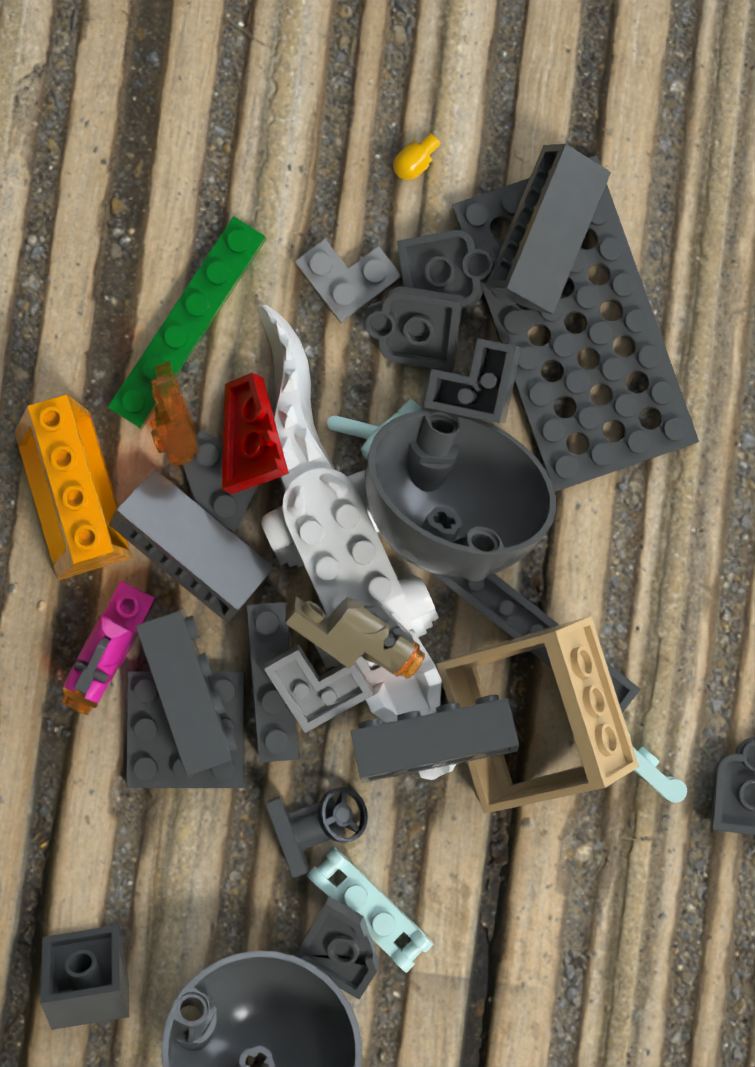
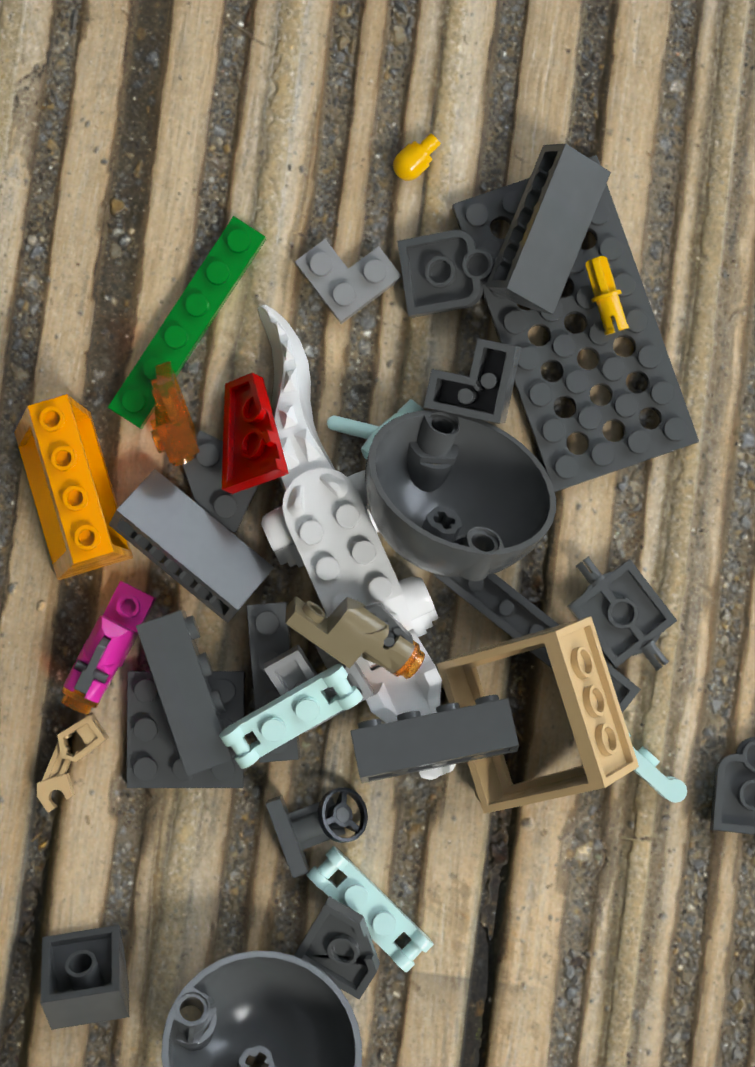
(56, 773): none -> tan piece
(290, 715): none -> light aqua plate
(417, 327): dark grey plate -> none
(605, 294): none -> yellow axle
(624, 612): none -> dark grey plate

